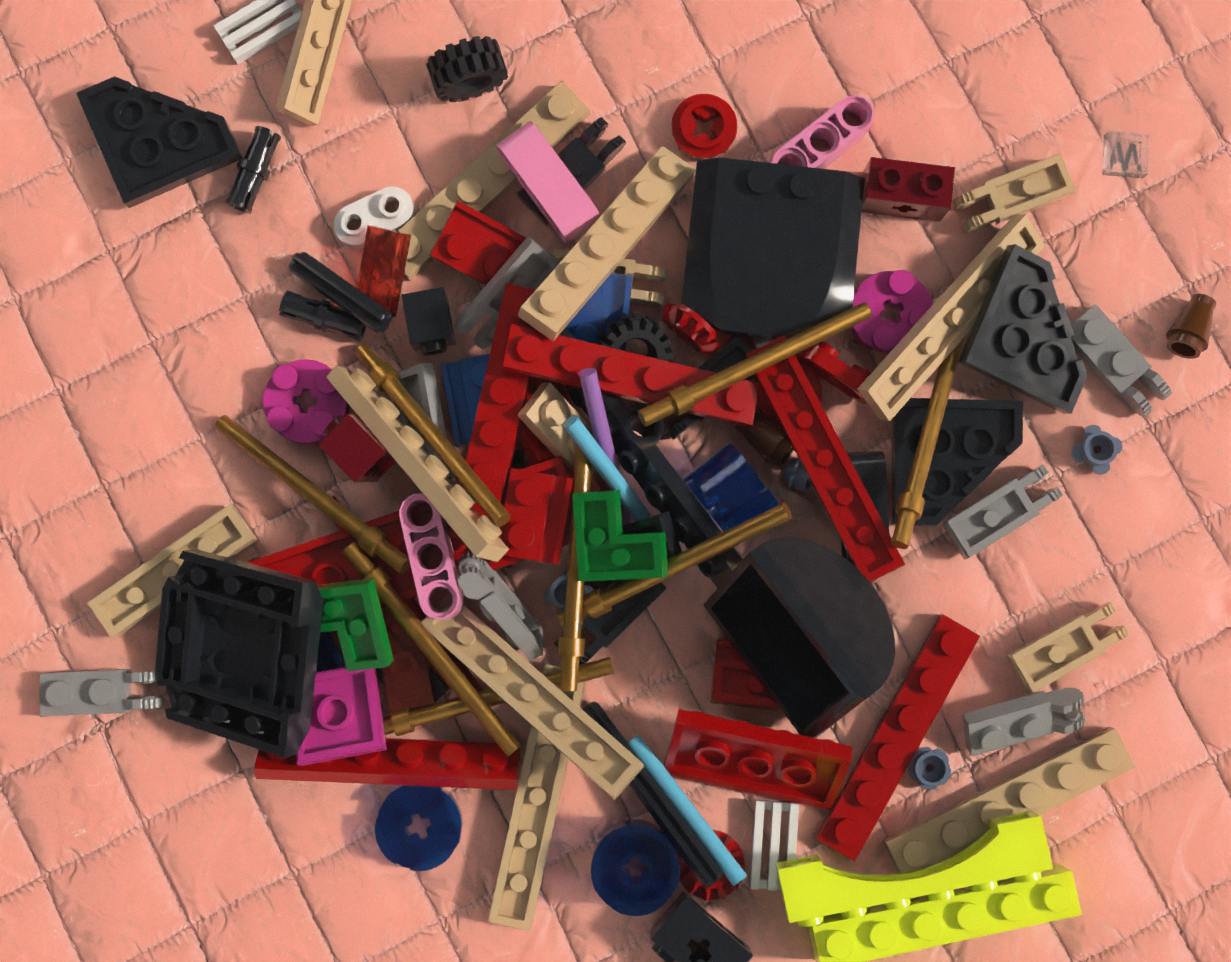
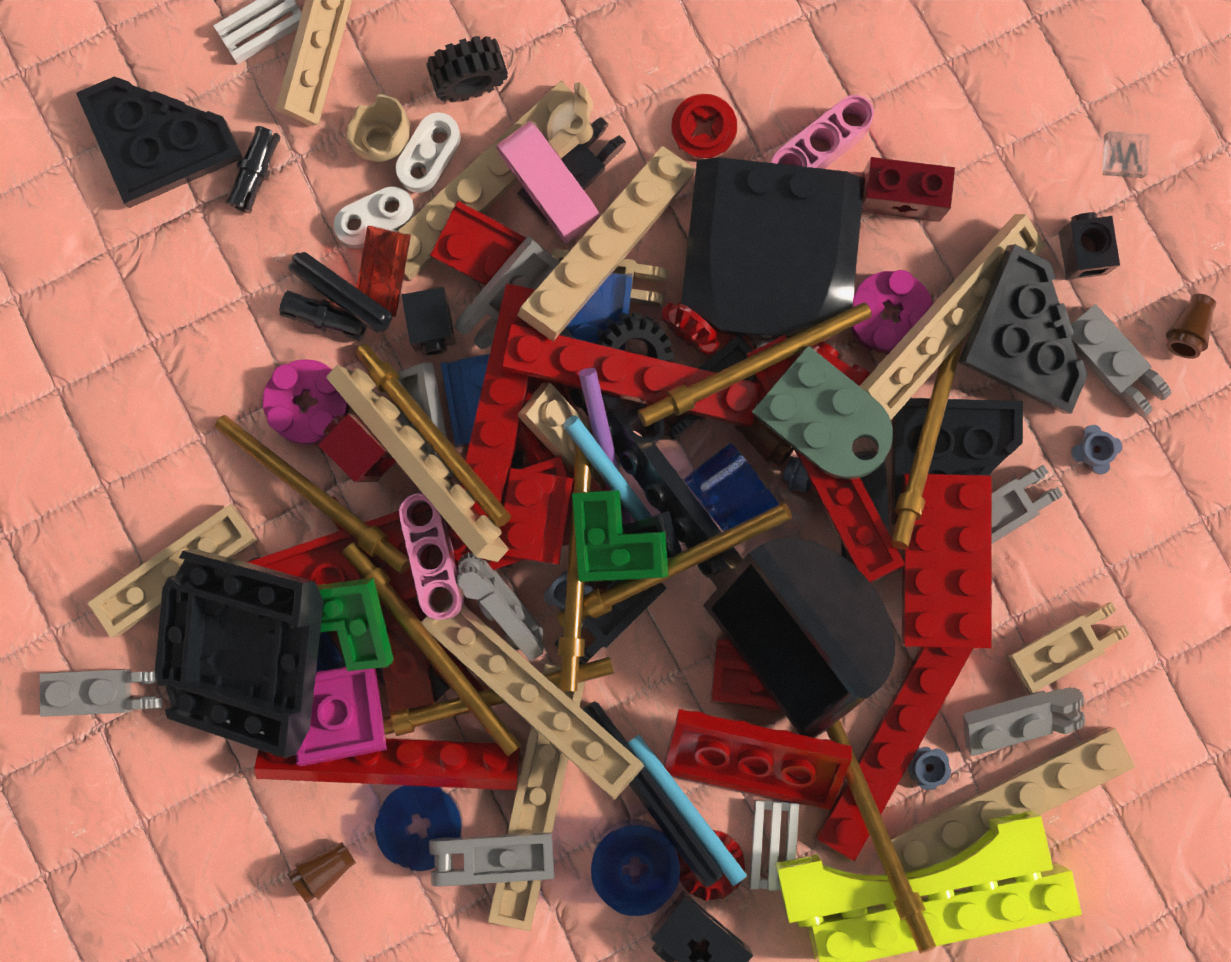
(320, 872): none -> reddish brown cone
(379, 129): none -> tan hair
(425, 153): none -> white plate
(493, 859): none -> light grey plate
(571, 122): none -> tan piece
(823, 415): none -> sand green plate
(908, 903): none -> pearl gold bar
(949, 565): none -> red plate
(1018, 192): tan hinge -> none
(1079, 261): none -> black brick

